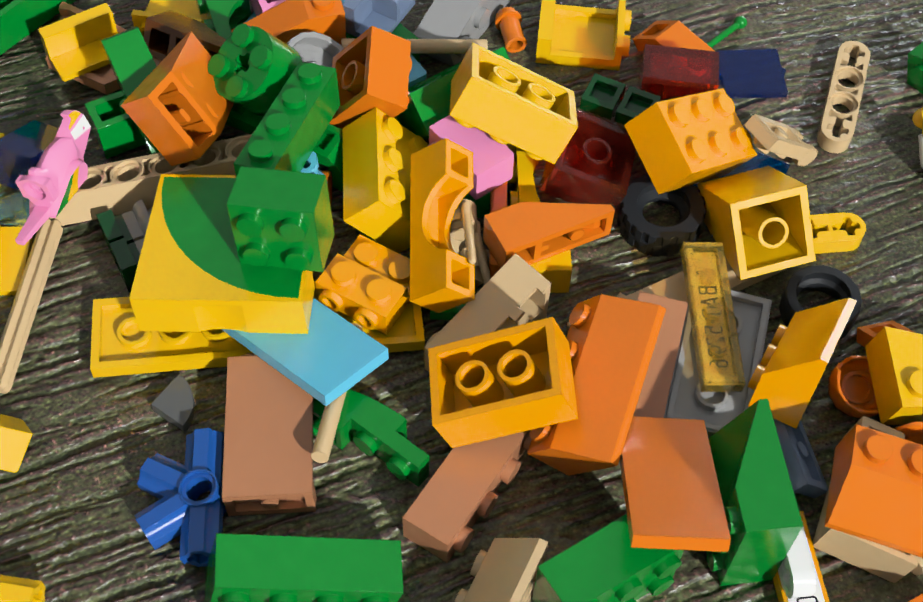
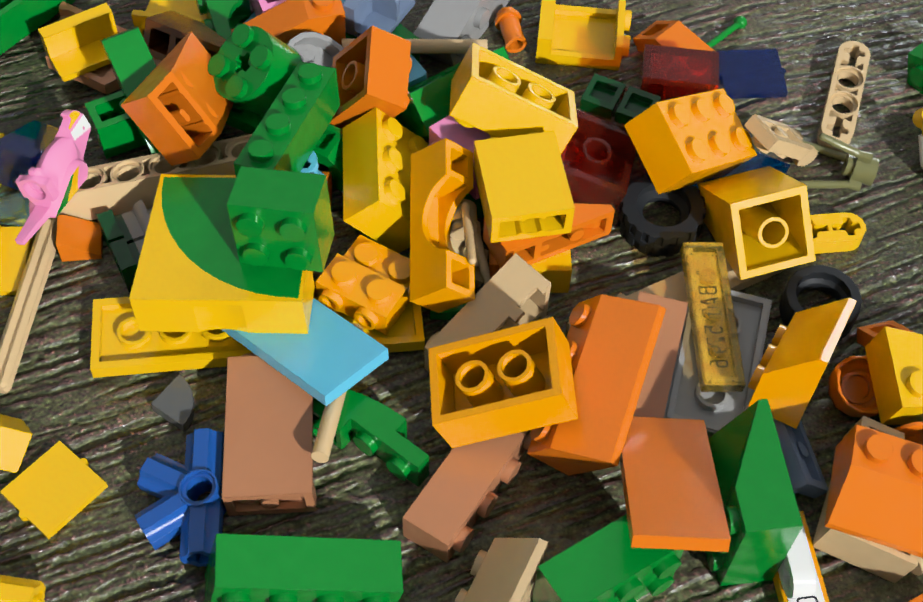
(54, 489): none -> yellow piece
(78, 239): none -> orange slope
(523, 186): none -> yellow brick
(857, 165): none -> olive plant

